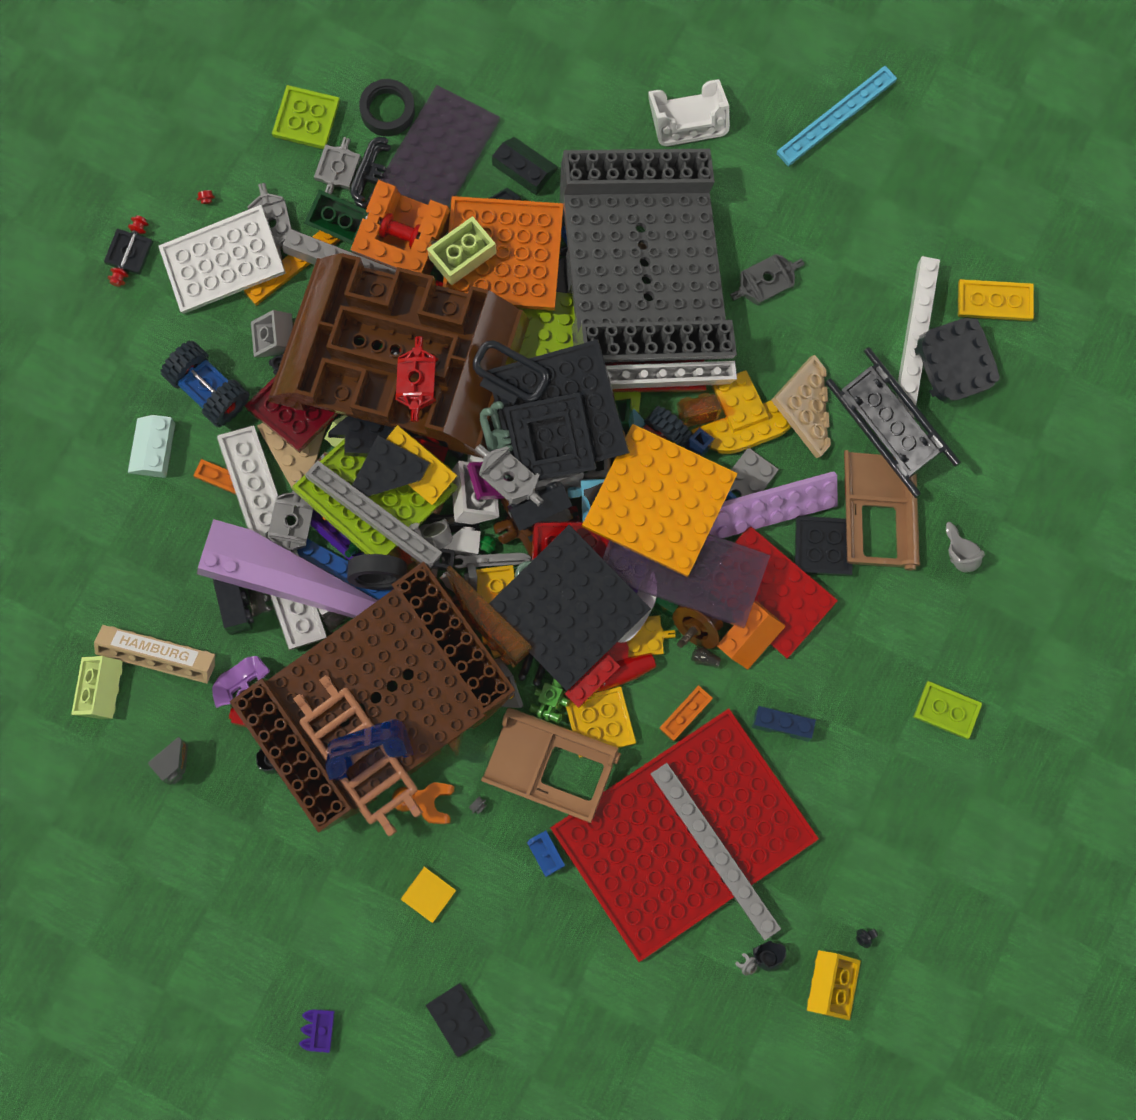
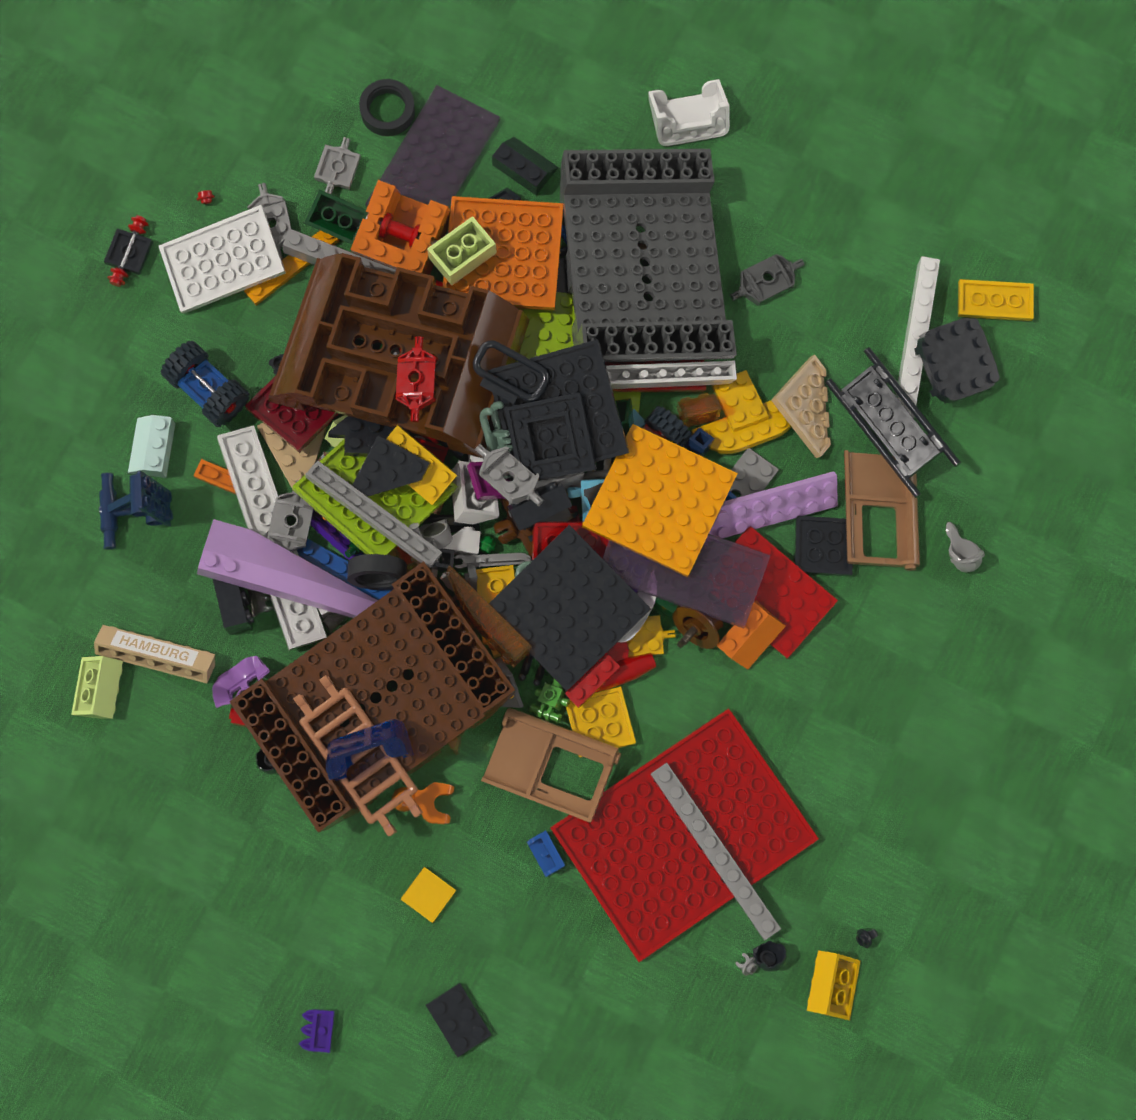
(145, 499): none -> dark blue plate
(171, 762): dark grey slope -> none
(271, 333): light grey slope -> none
(305, 117): lime plate -> none
(369, 169): black piece -> none
(478, 805): dark grey plate -> none
(685, 713): orange plate -> none
(704, 657): clear smoke cone -> none
(778, 721): dark blue arch -> none
(836, 116): medium azure plate -> none
(947, 710): lime plate -> none

